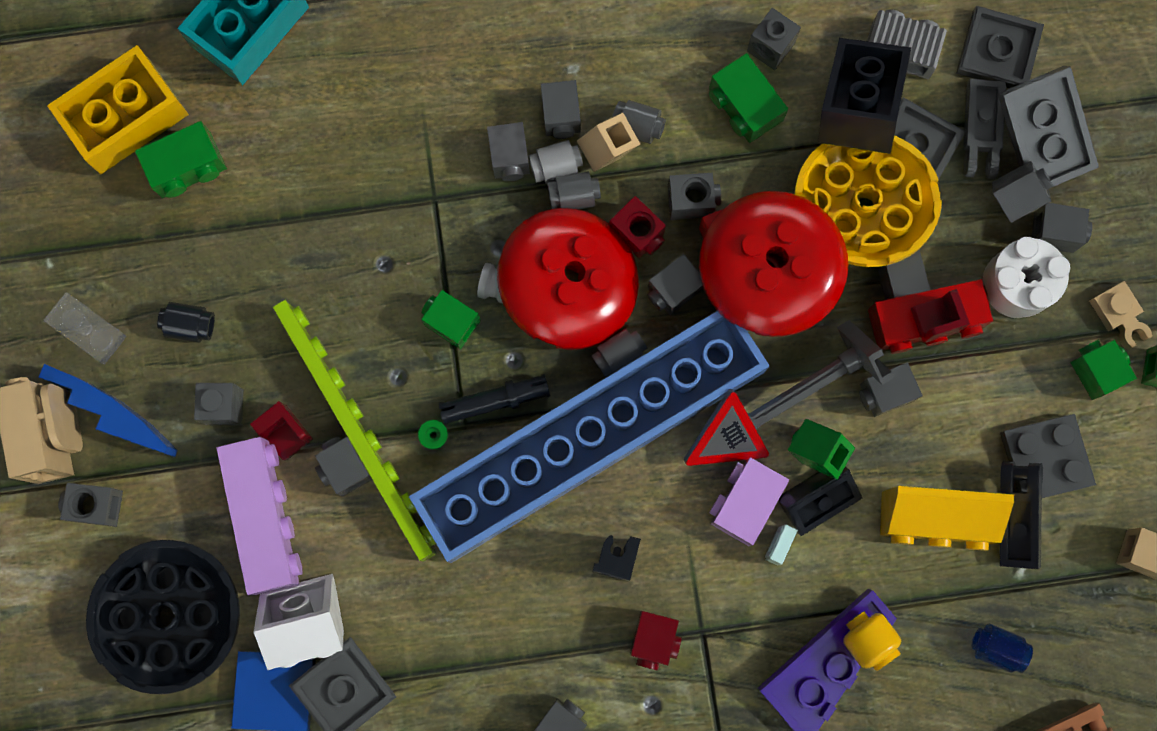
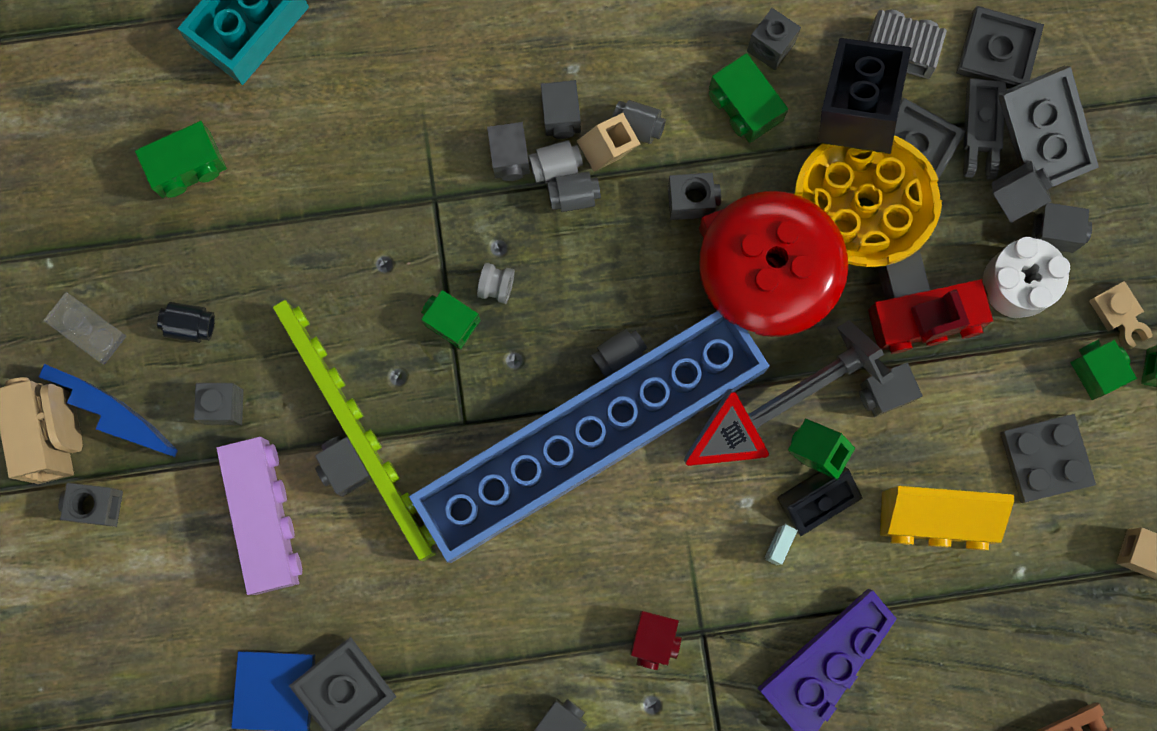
(117, 110): yellow brick -> none
(126, 620): black brick -> none
(282, 429): dark red panel -> none
(299, 623): white slope -> none
(428, 429): green piece -> none
(494, 399): black pin -> none
(550, 304): red brick -> none
(614, 565): black hinge -> none
(638, 213): dark red brick -> none
(675, 285): dark grey brick -> none
(748, 501): lavender brick -> none
(872, 640): yellow head -> none
(1002, 648): clear blue brick -> none
(1023, 532): black plate -> none

